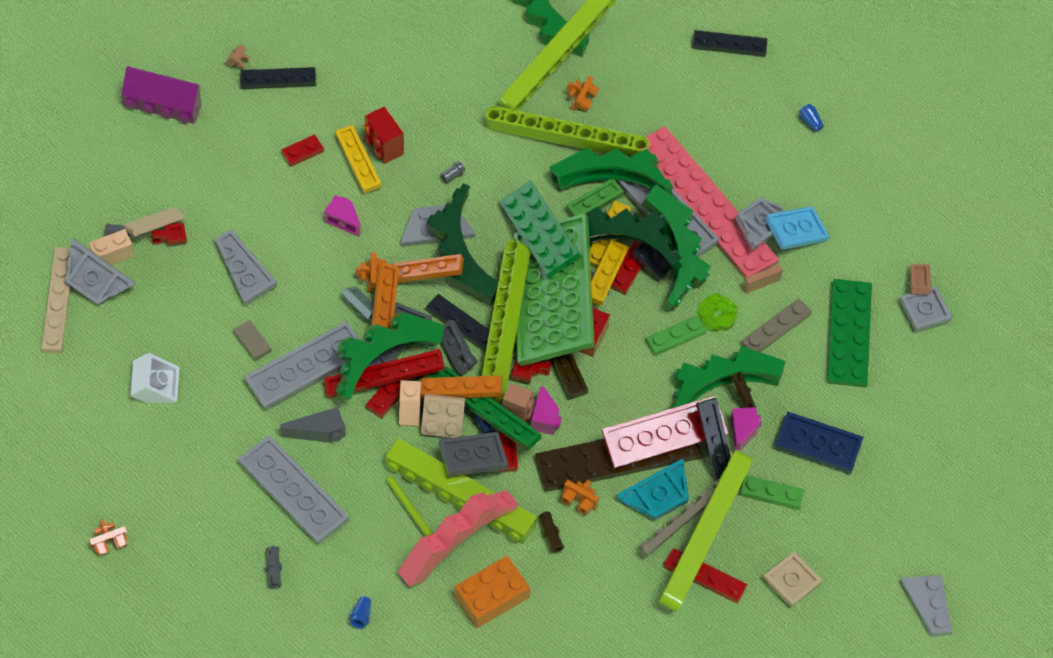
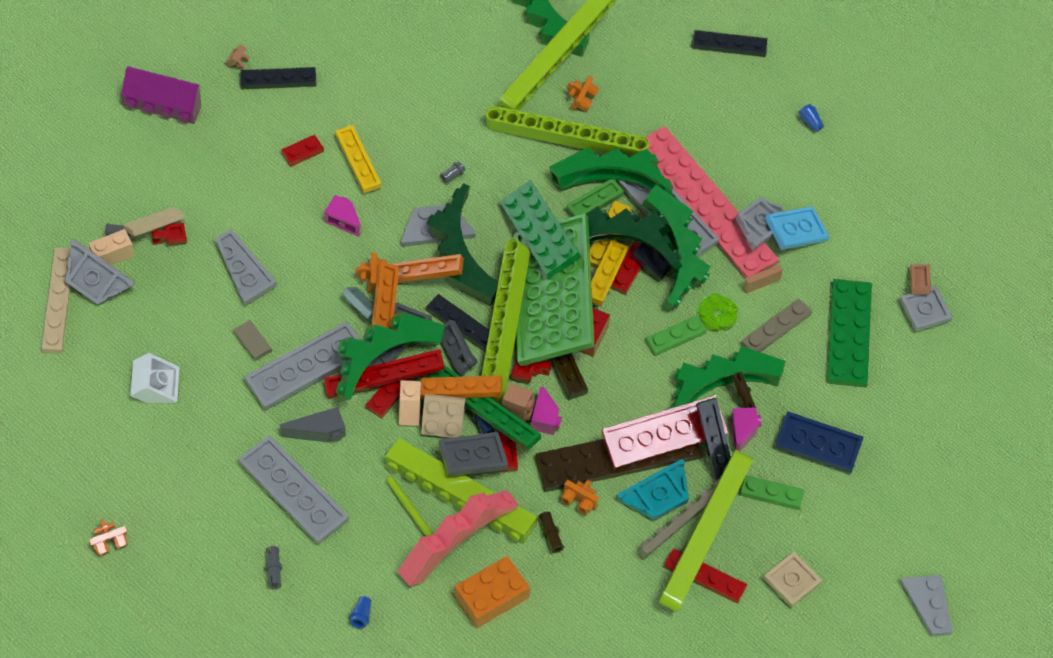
(384, 135): red brick -> none

